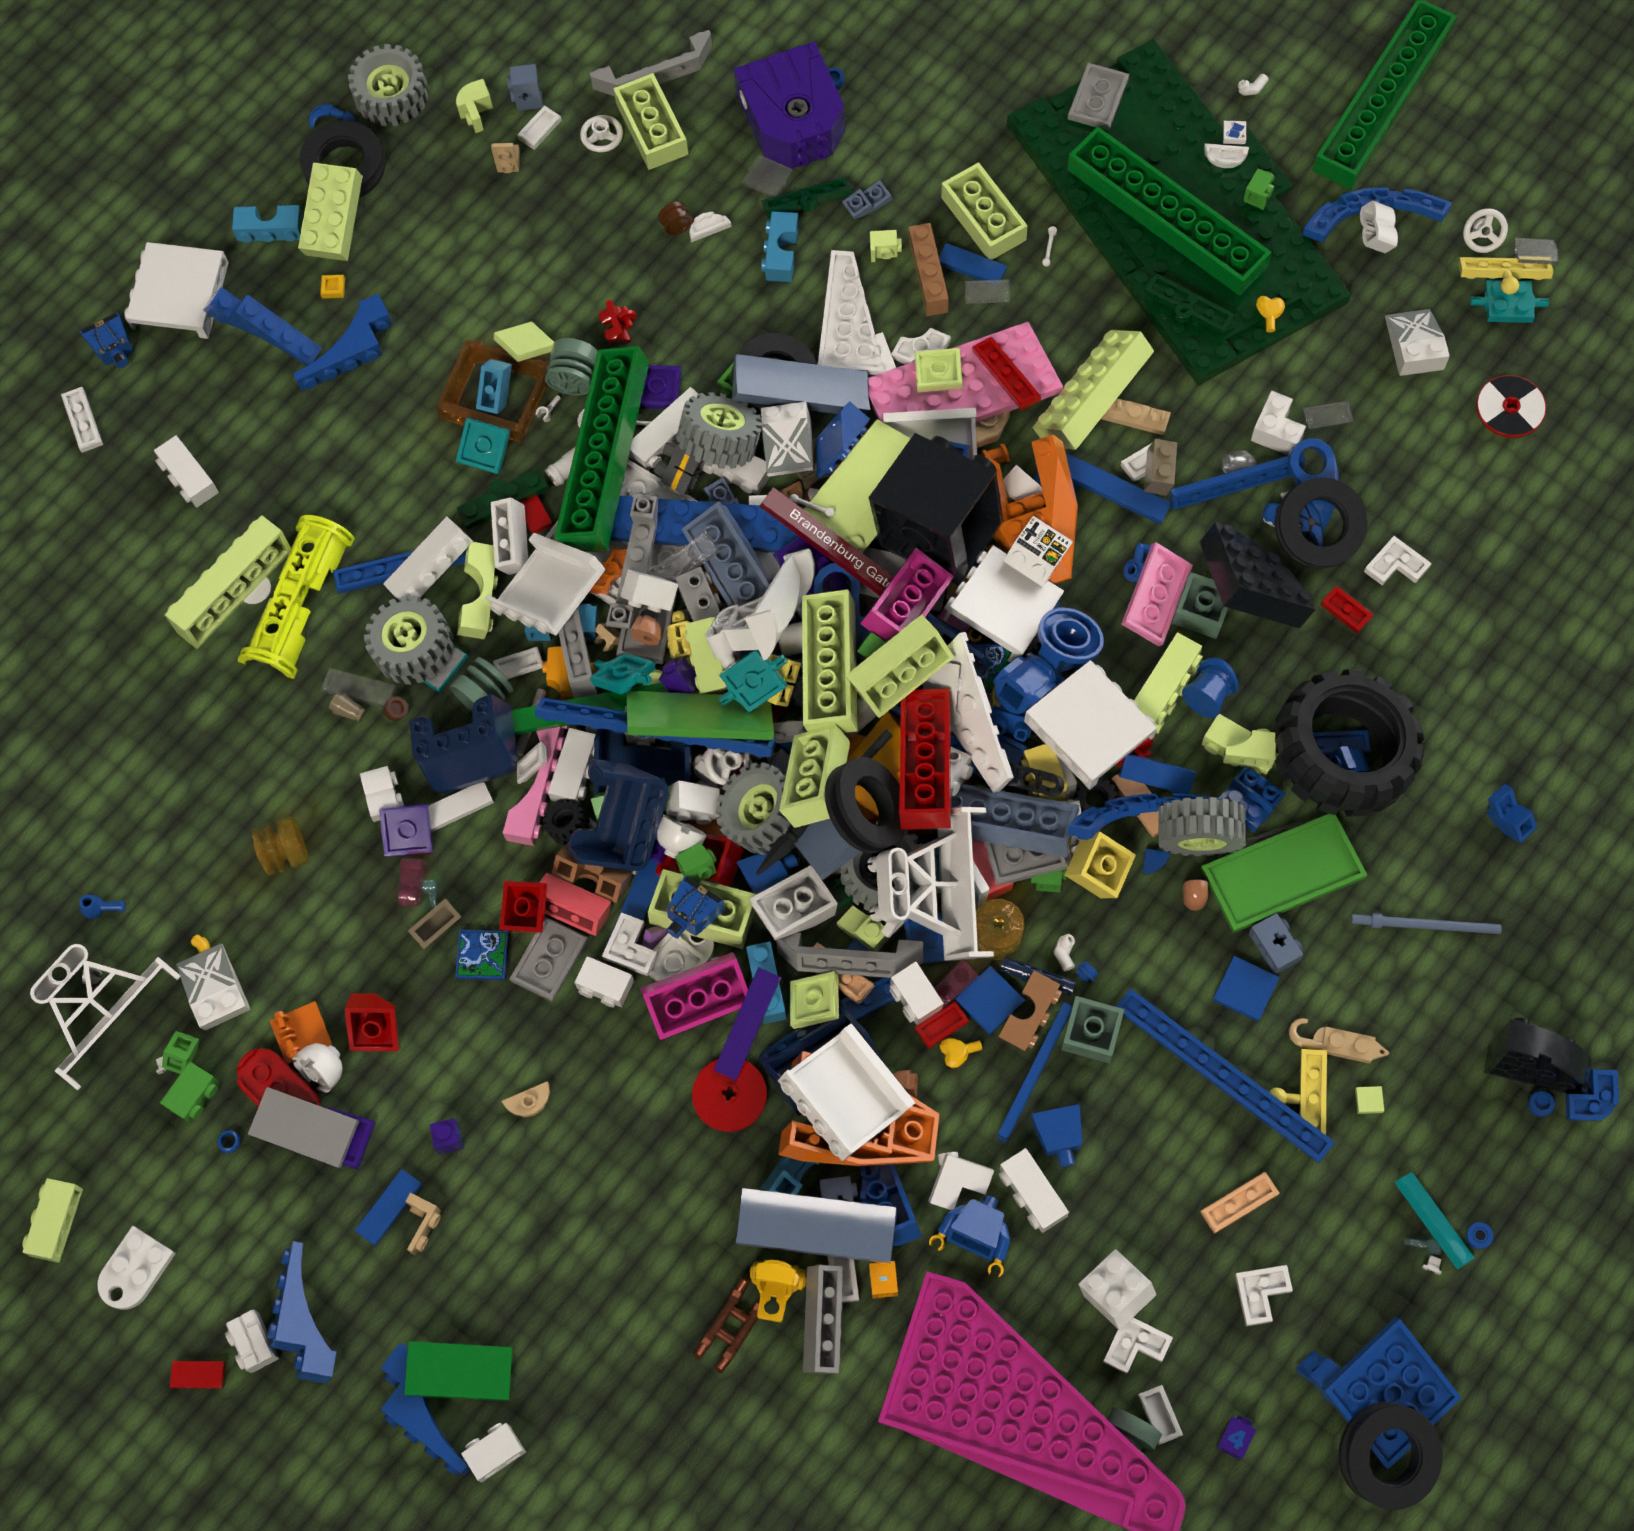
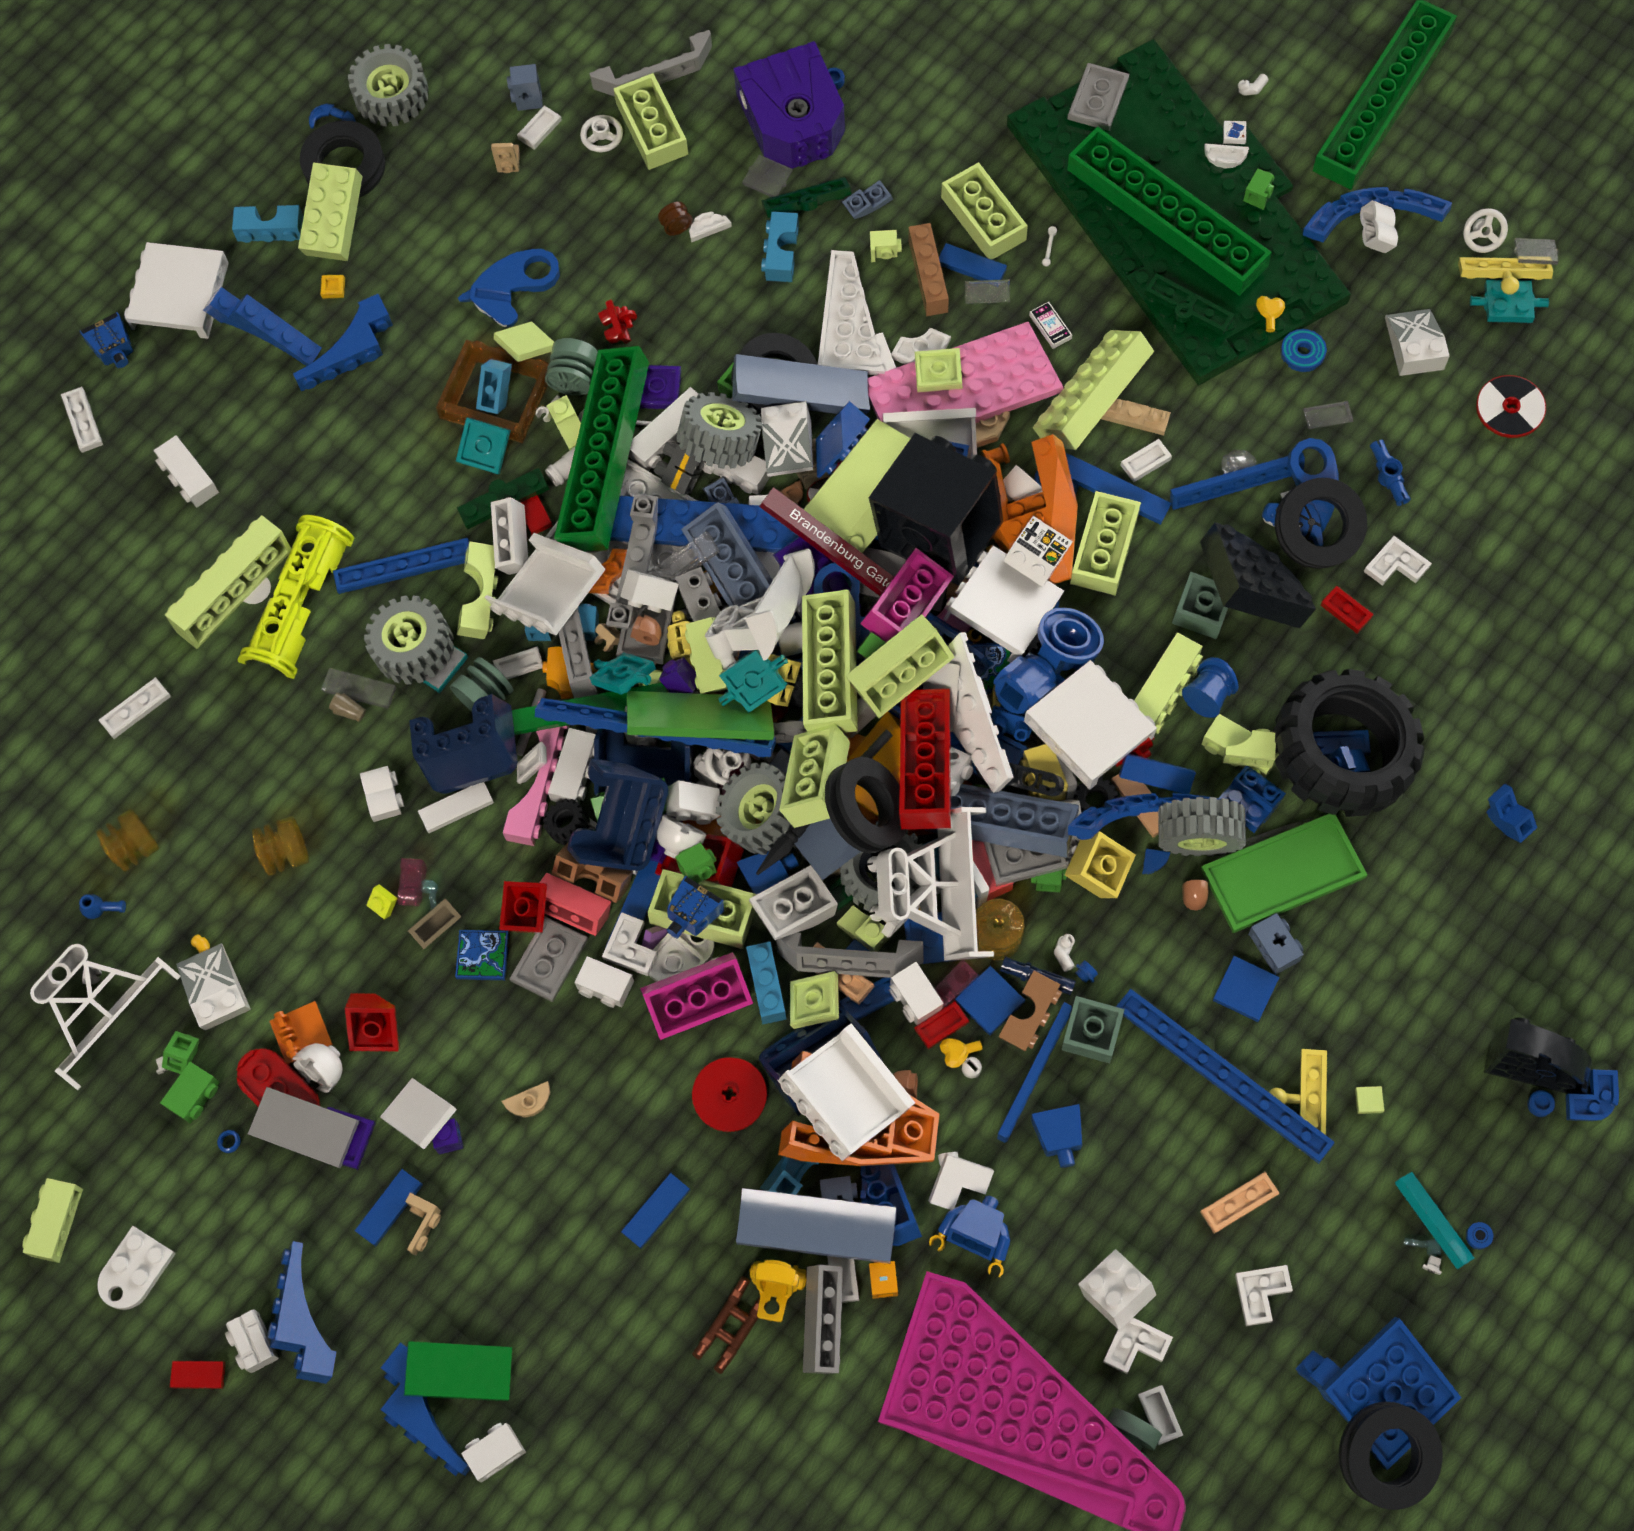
(127, 840): none -> clear yellow wheel
(134, 708): none -> white tile
(381, 901): none -> neon yellow plate
(395, 708): reddish brown tile -> none
(406, 830): tile -> none
(418, 1113): none -> white tile
(428, 561): white brick -> none
(471, 101): yellowish green brick -> none
(494, 286): none -> blue animal
(565, 420): none -> yellowish green arch
(655, 1211): none -> blue tile
(747, 1023): dark purple piece -> none
(829, 512): white hinge -> none
(968, 1071): none -> white hinge
(1006, 373): red tile -> none
(1033, 1191): white brick -> none
(1050, 325): none -> tile
(1105, 543): none -> yellowish green brick
(1137, 562): blue plate -> none
(1157, 594): bright pink tile -> none
(1160, 467): dark tan piece -> none
(1236, 1437): dark purple brick -> none
(1274, 428): white brick -> none
(1309, 340): none -> blue tile
(1339, 1043): tan plate -> none
(1377, 920): sand blue bar -> none
(1388, 463): none -> blue pin

